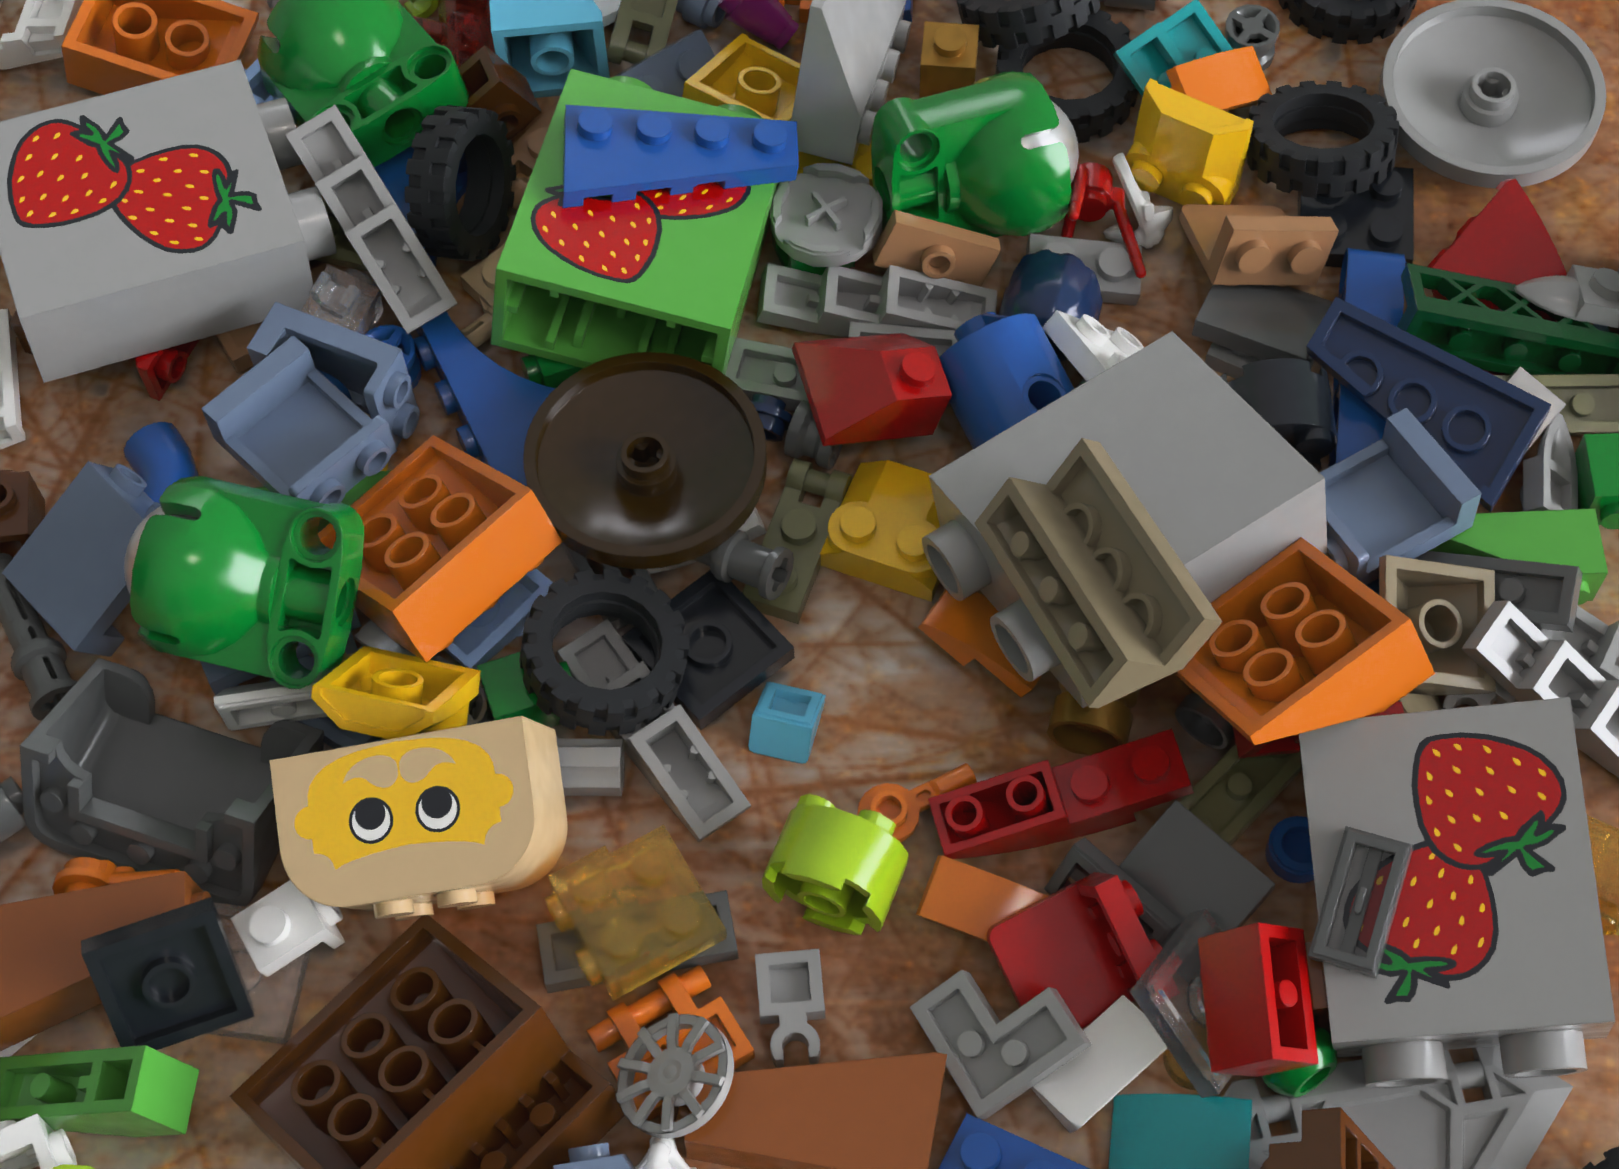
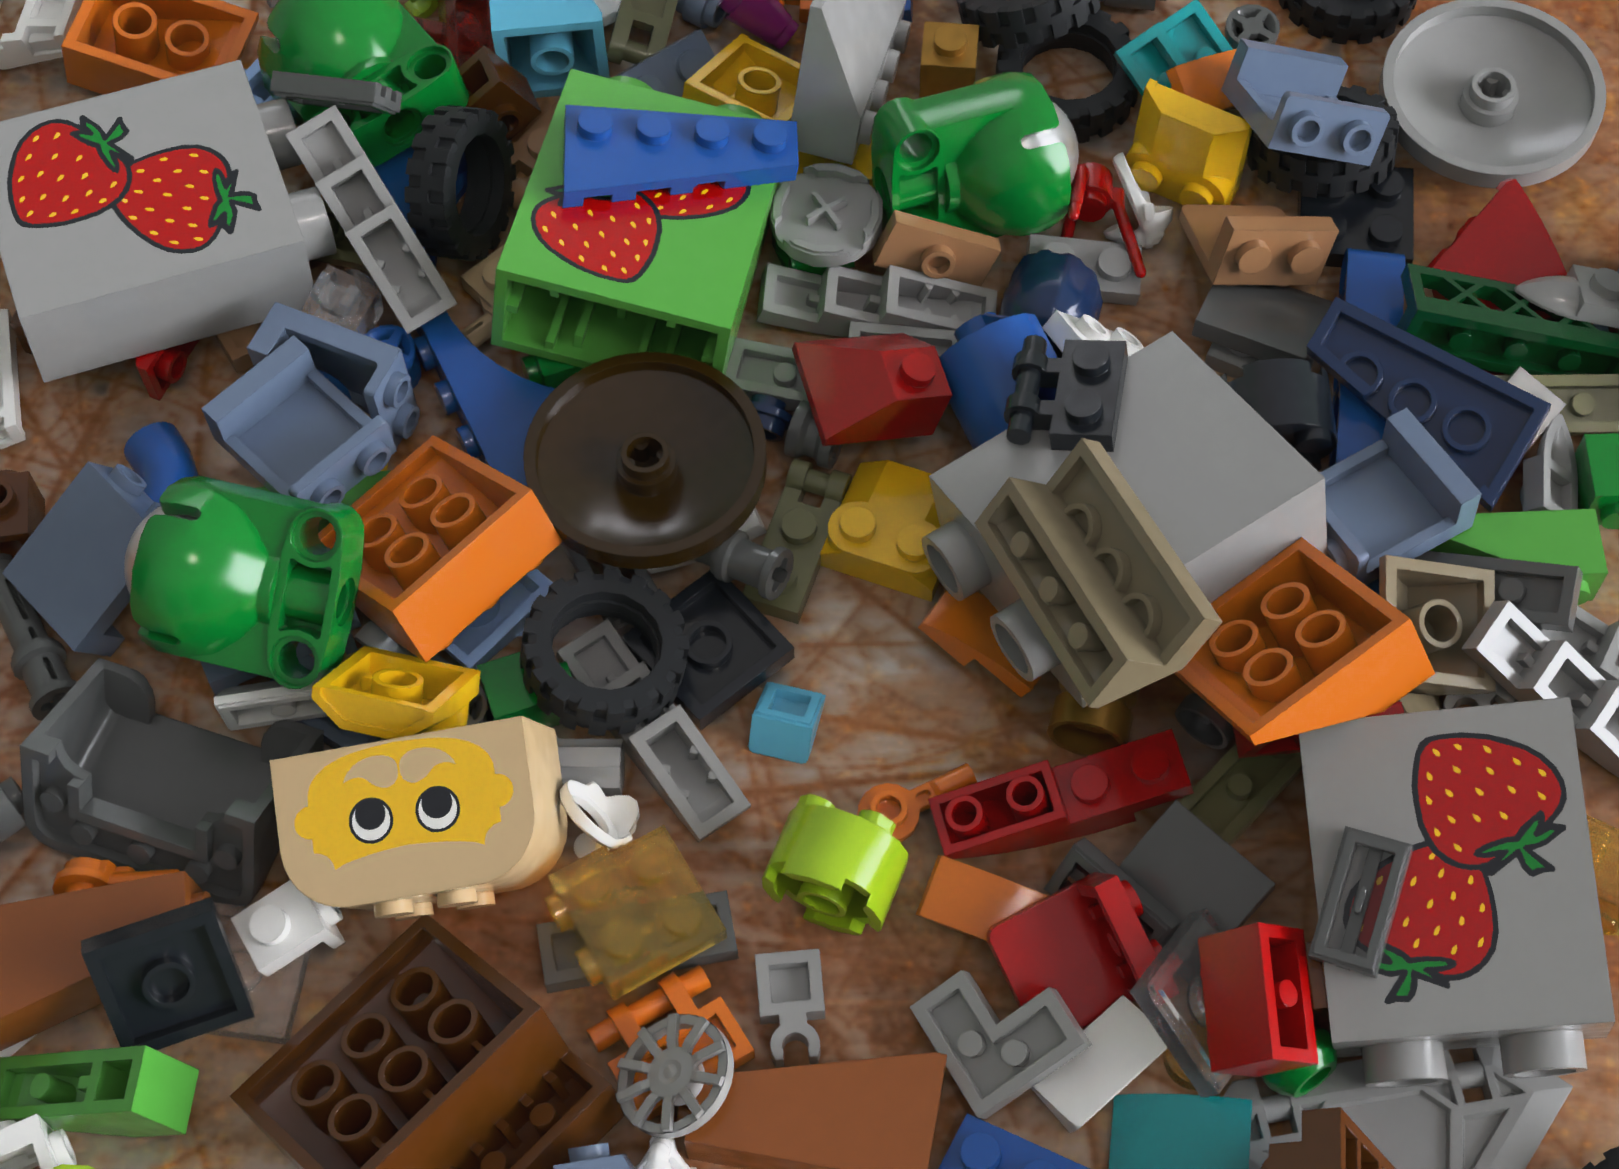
(331, 91): none -> dark grey tile
(613, 814): none -> white piece
(1086, 397): none -> black plate
(1290, 850): blue tile -> none
(1295, 105): none -> sand blue panel

